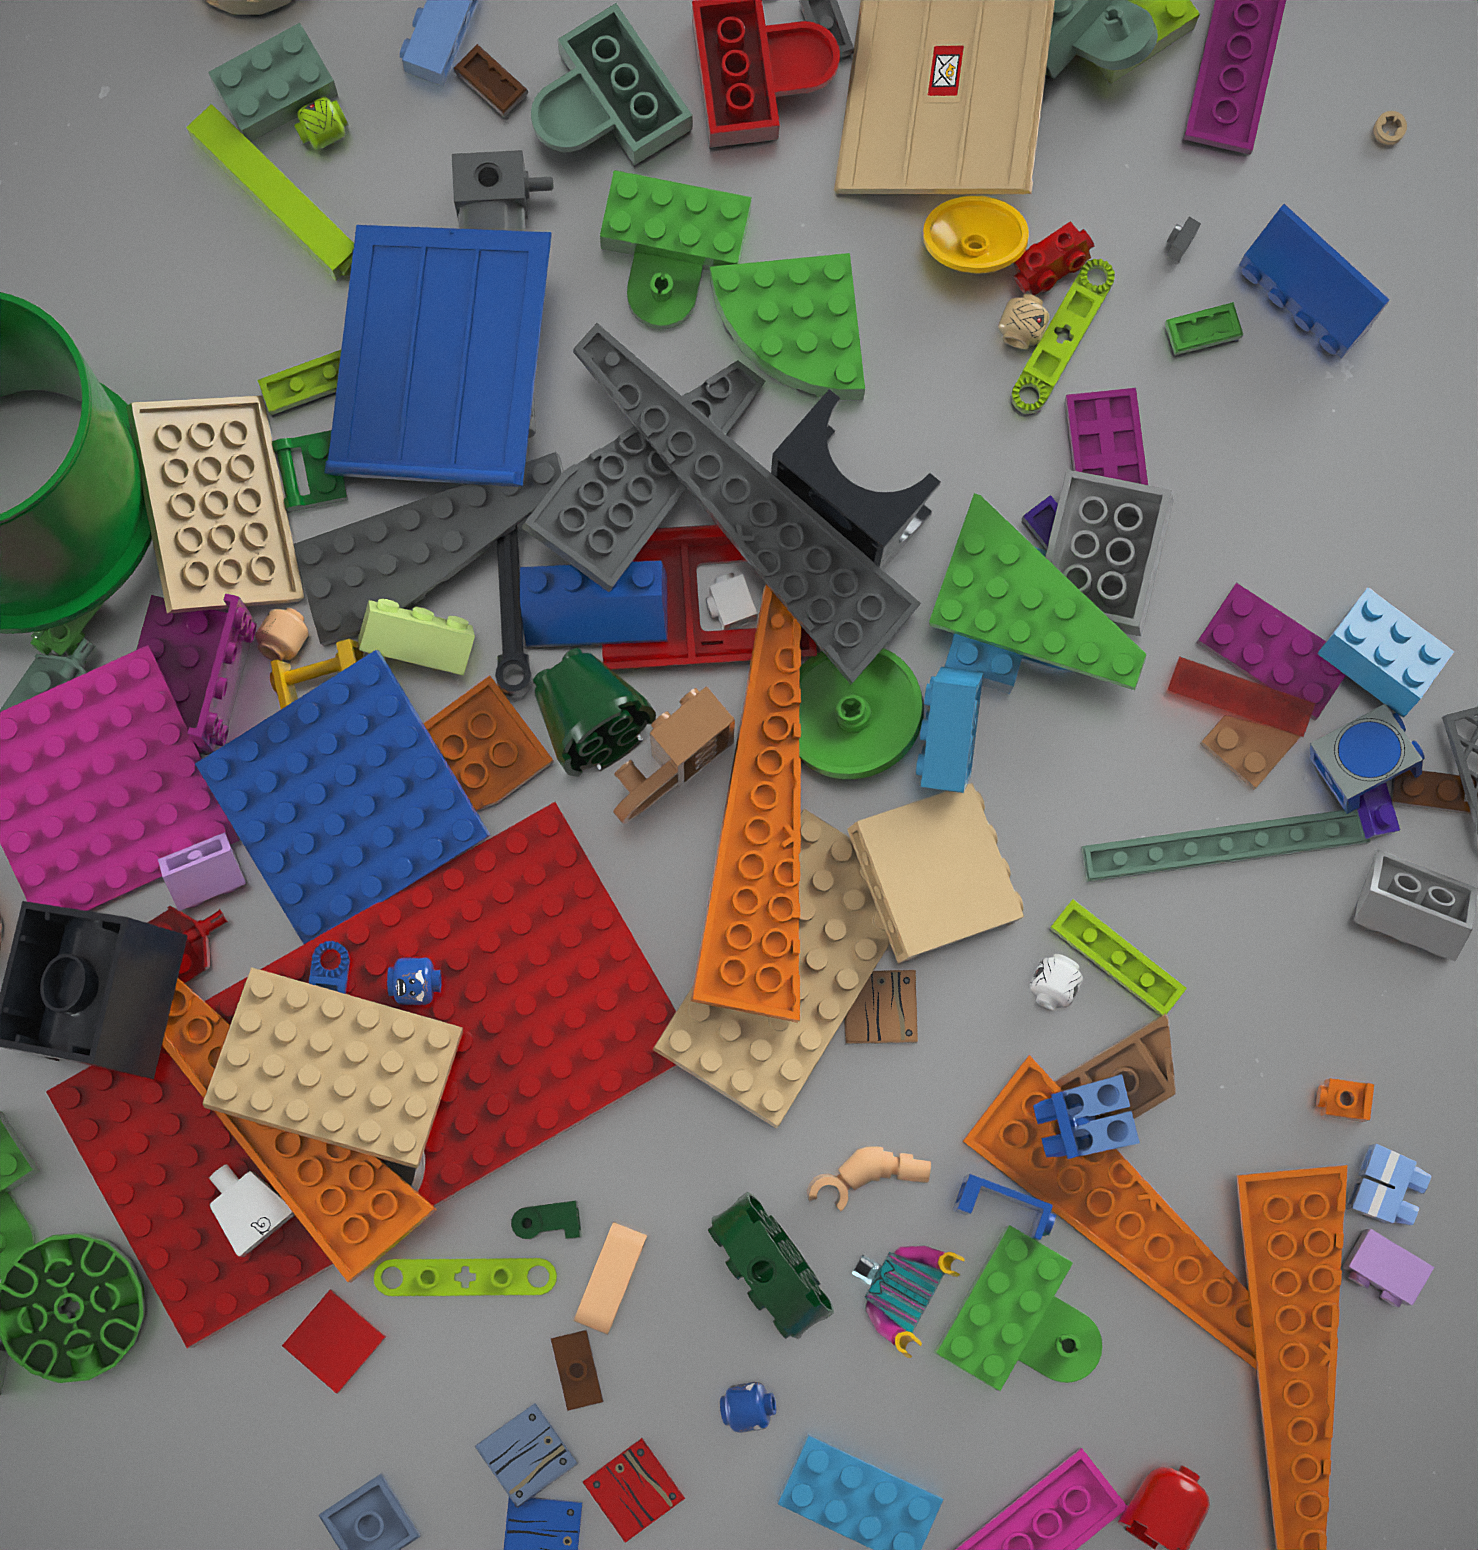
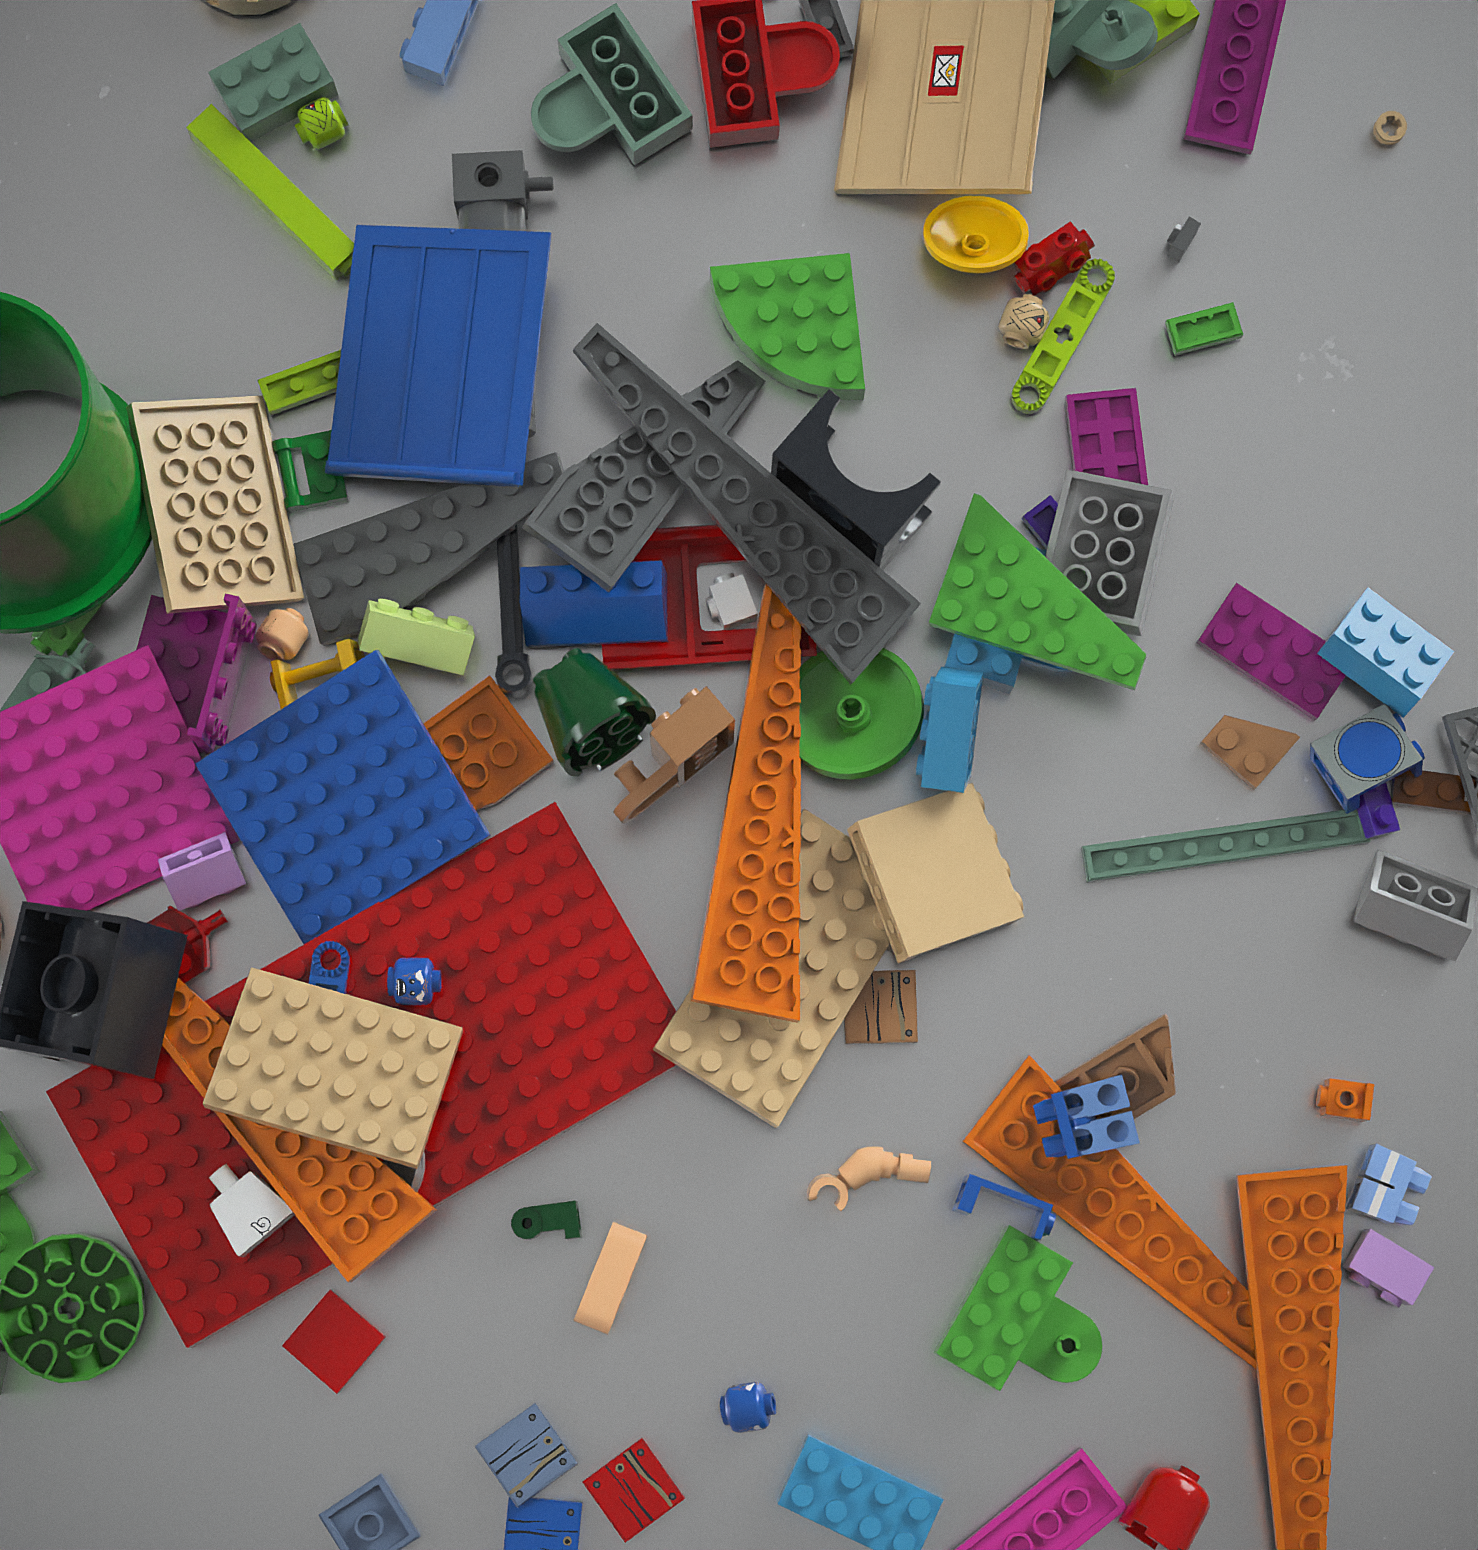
(437, 1277): lime piece -> none
(490, 80): reddish brown plate -> none
(577, 1370): reddish brown plate -> none
(673, 237): bright green brick -> none
(770, 1266): dark green brick -> none
(902, 1289): torso -> none
(1056, 982): white head -> none
(1118, 958): lime plate -> none
(1241, 697): clear red plate -> none
(1313, 282): blue slope -> none

